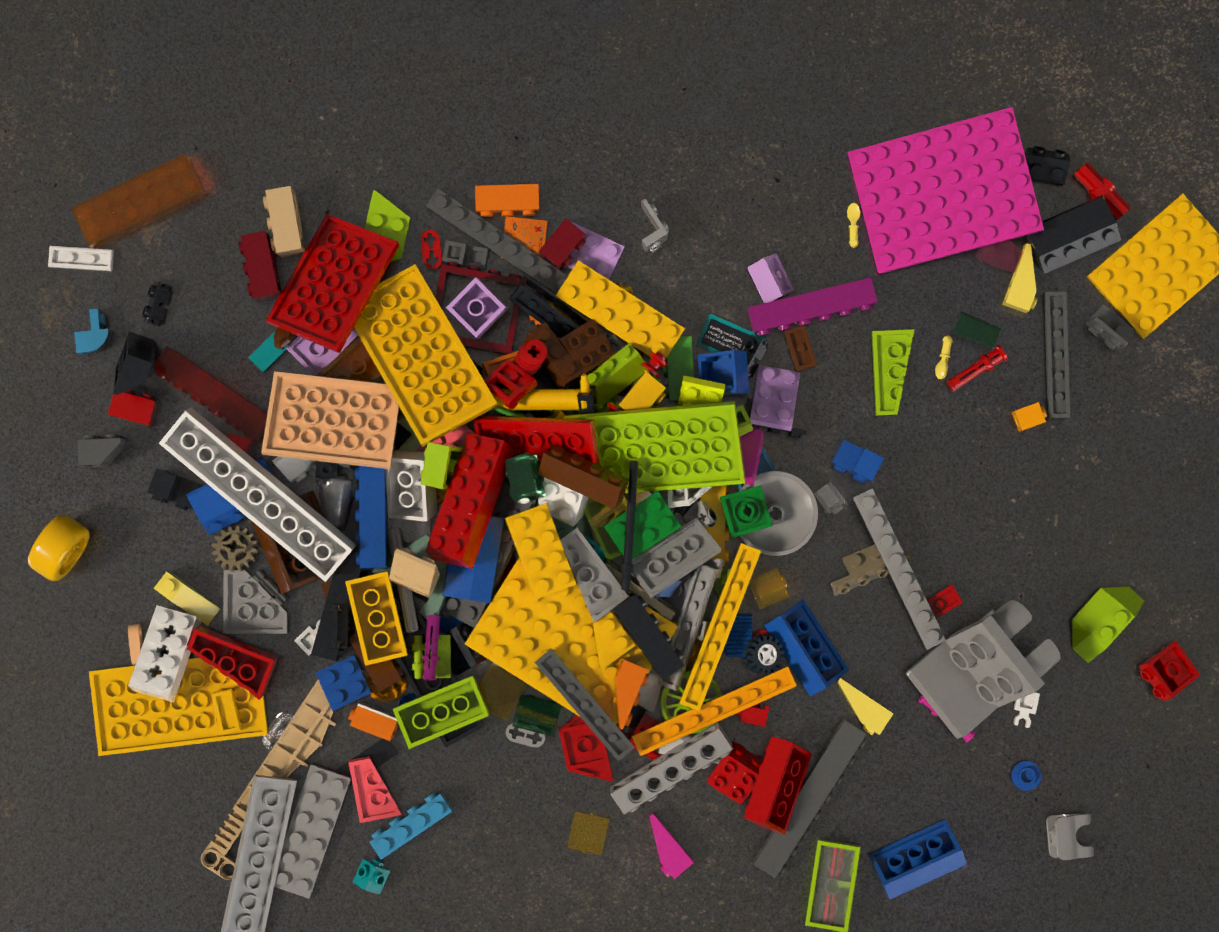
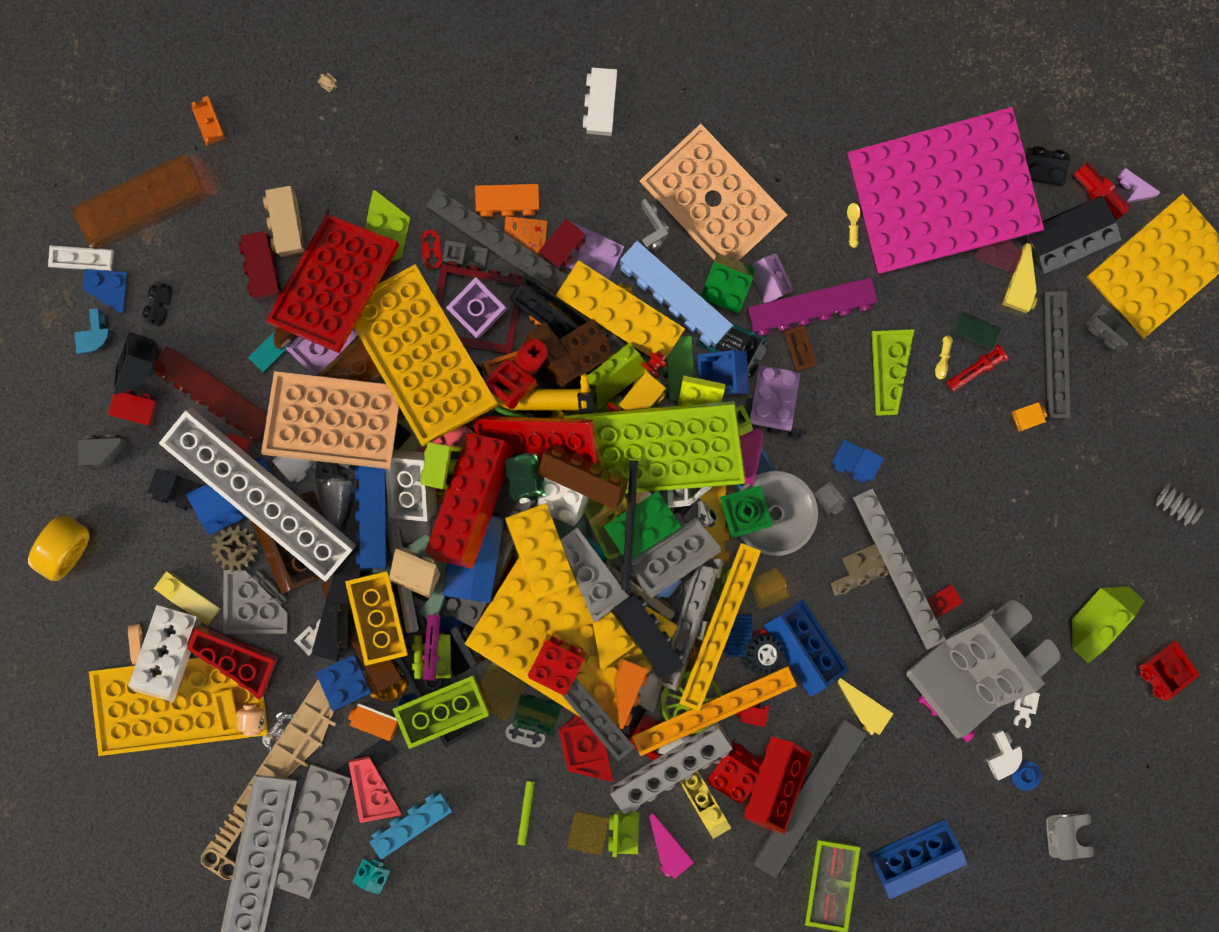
(107, 287): none -> blue wing
(208, 121): none -> orange hinge
(250, 719): none -> light nougat head
(327, 82): none -> tan plate
(525, 813): none -> lime bar
(557, 664): none -> red bracket
(600, 101): none -> white brick
(625, 833): none -> lime bracket
(675, 294): none -> light blue brick
(703, 166): none -> light nougat plate
(705, 805): none -> light yellow slope
(728, 282): none -> green brick
(1008, 760): none -> white brick
(1141, 189): none -> lavender slope
(1180, 505): none -> light grey piece

